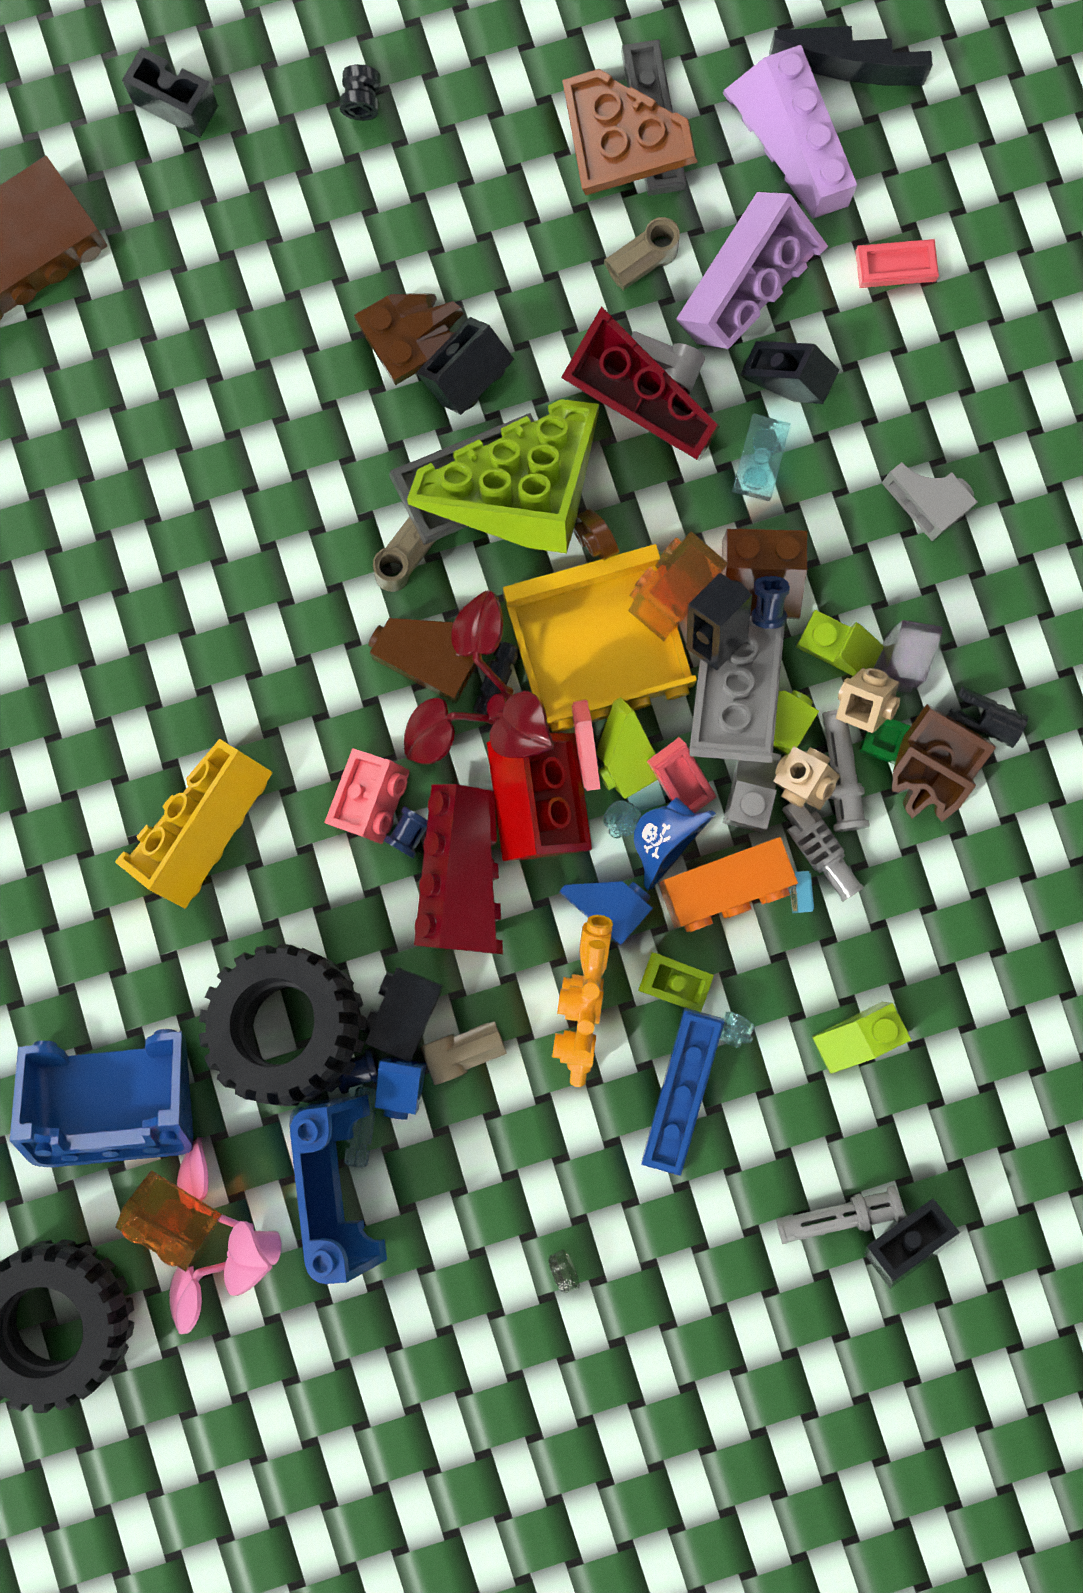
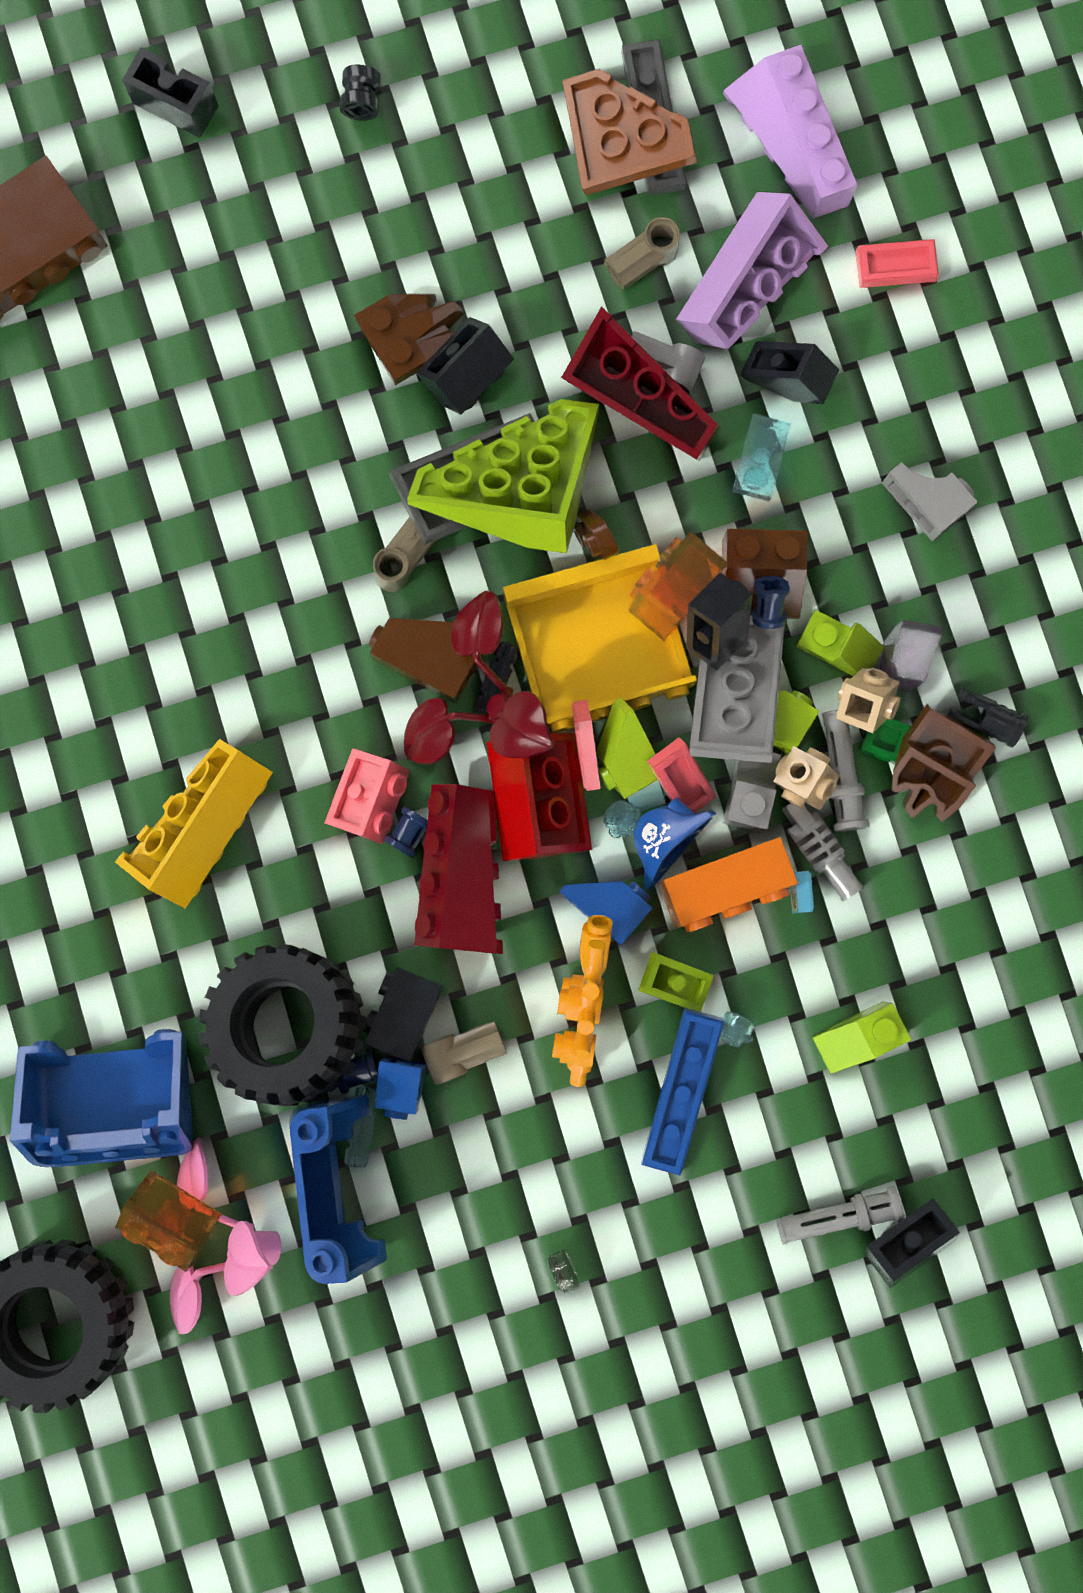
(870, 61): black slope -> none

